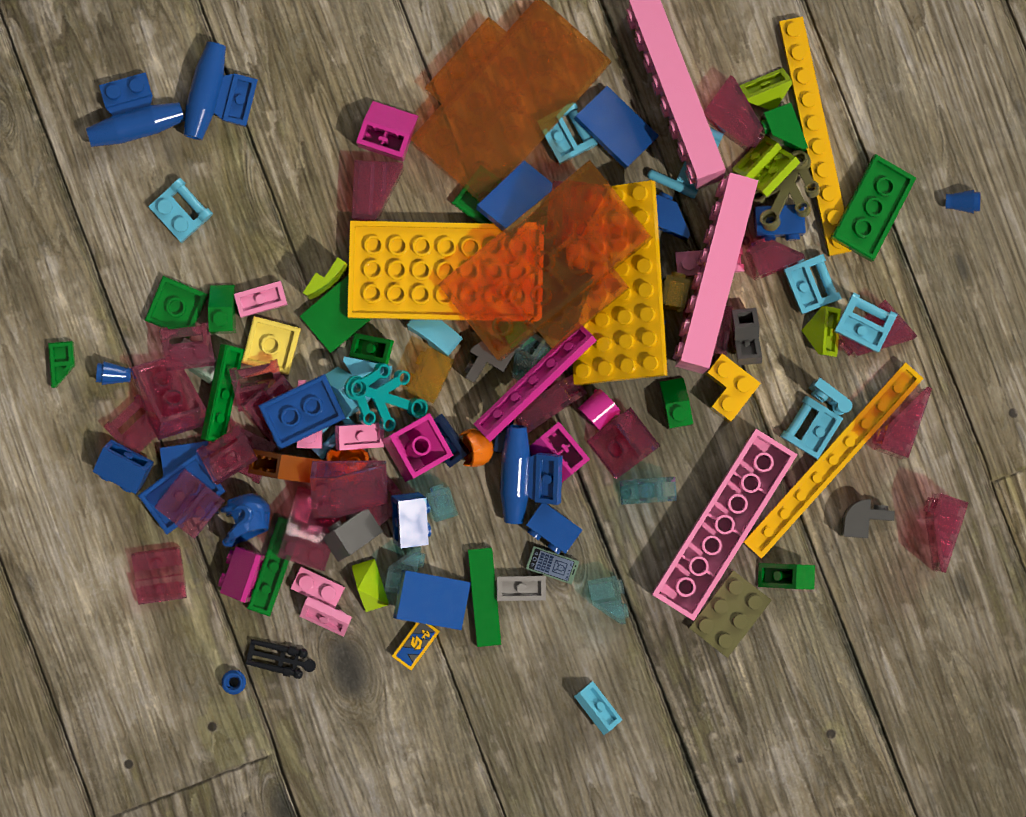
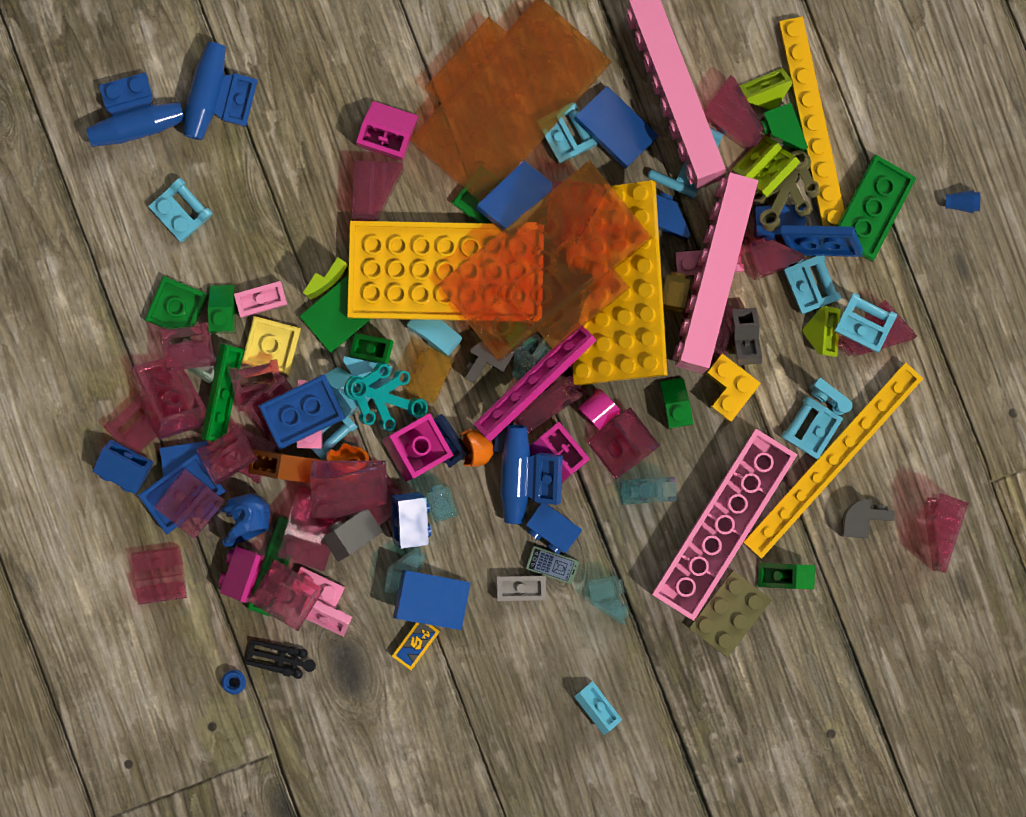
(61, 361): green tile -> none
(110, 373): blue cone -> none
(286, 595): none -> clear pink slope
(358, 436): bright pink plate -> none
(370, 585): lime slope -> none
(484, 597): green tile -> none
(822, 240): none -> blue tile
(899, 432): clear pink slope -> none

